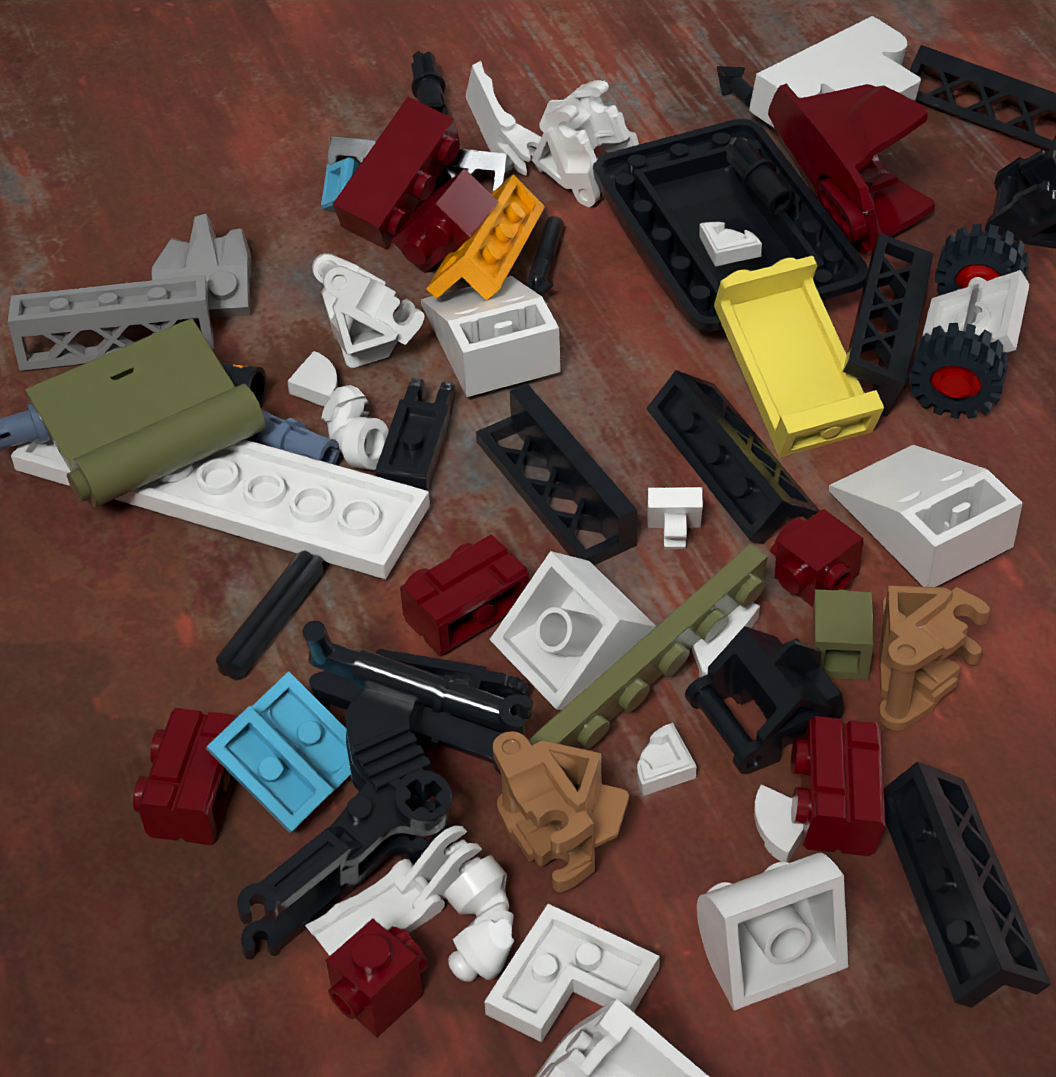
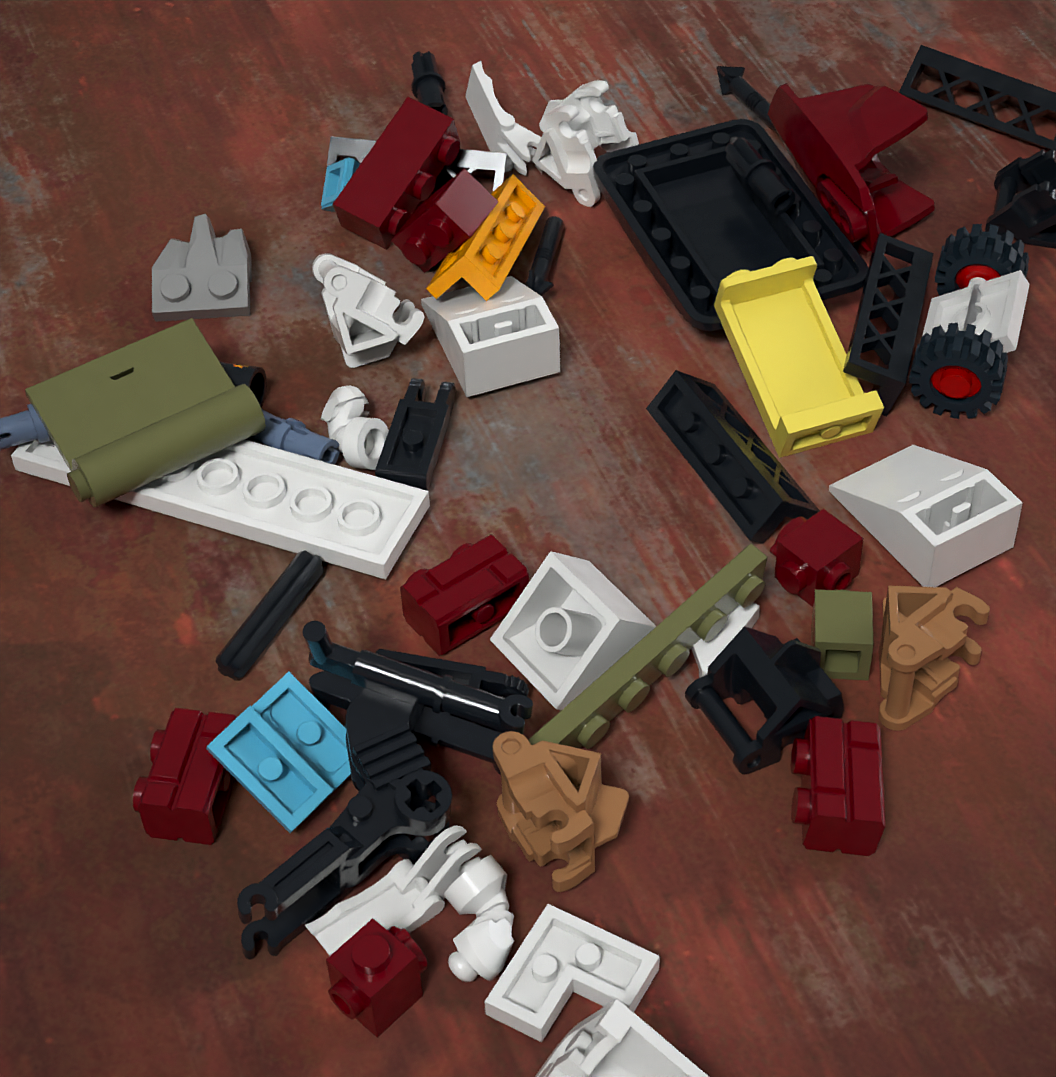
(100, 310): light grey fence -> none
(314, 380): white tile -> none
(572, 467): black fence -> none
(664, 762): white tile -> none
(675, 512): white tile -> none
(728, 245): white tile -> none
(775, 825): white tile -> none
(775, 929): white brick -> none
(854, 57): white brick -> none
(960, 886): black fence -> none

